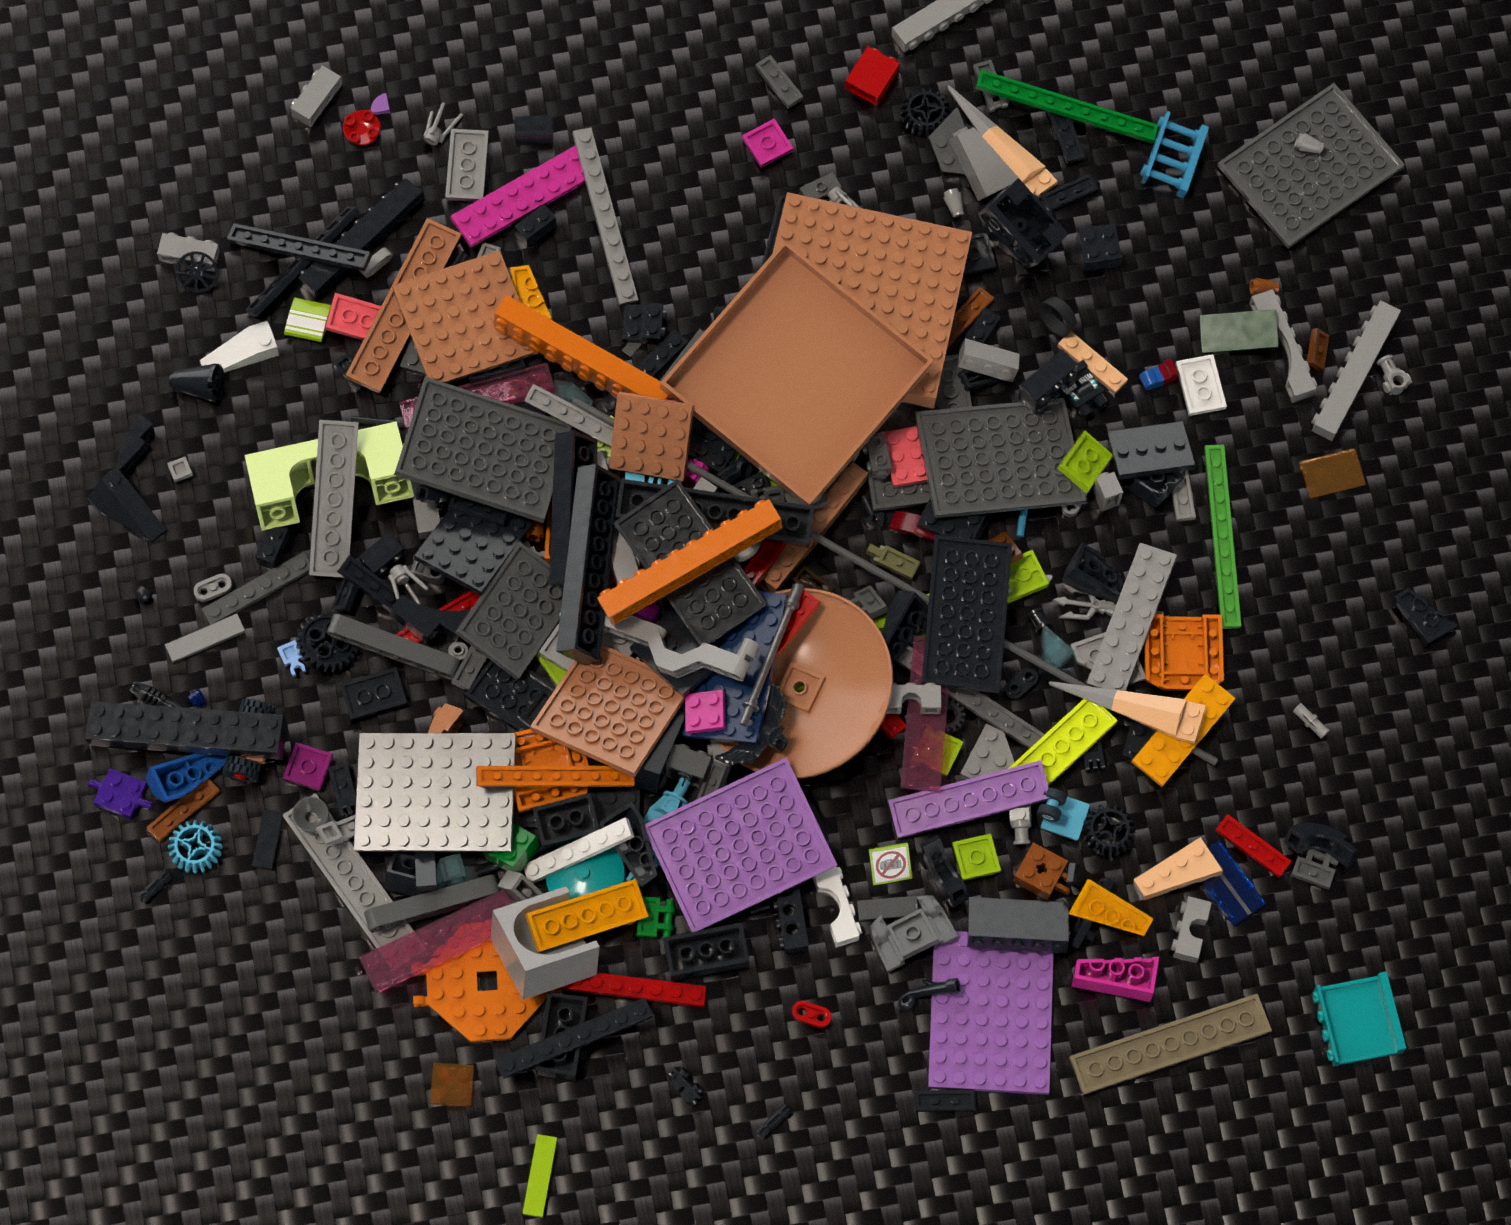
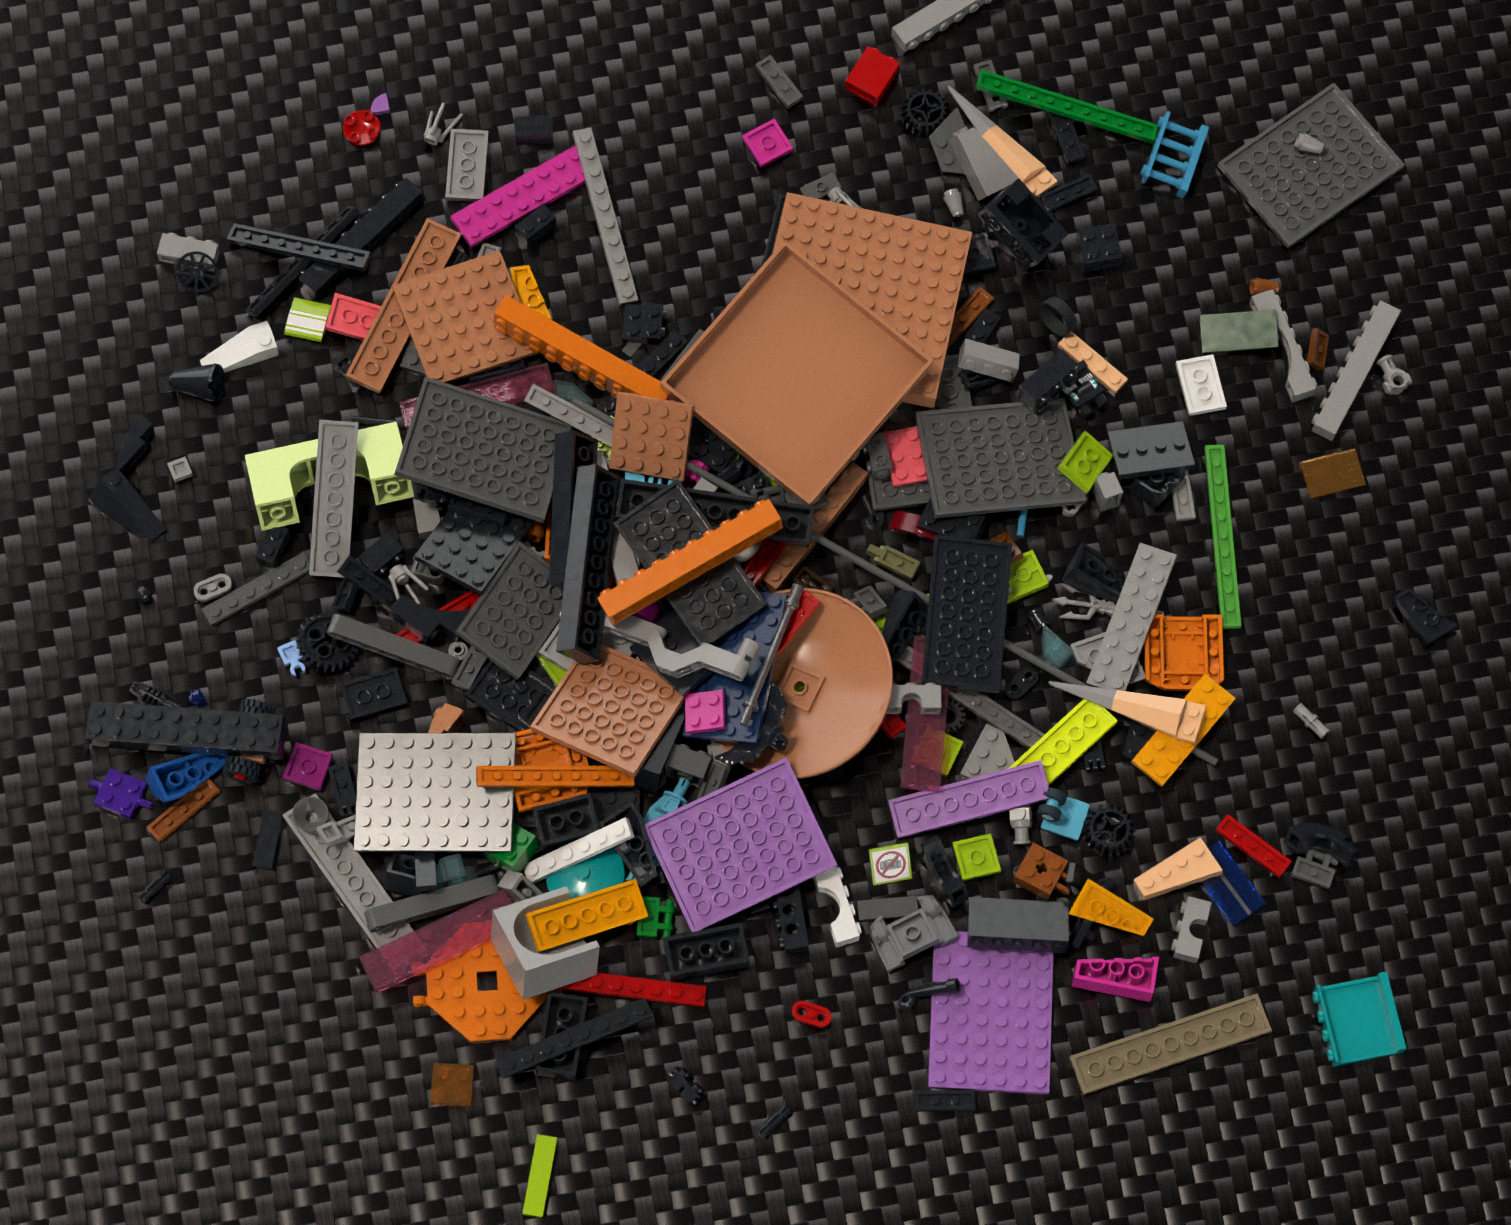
(180, 840): medium azure gear -> none
(205, 638): light grey tile -> none
(315, 95): light grey brick -> none
(377, 261): light grey beam -> none
(1159, 375): leg -> none

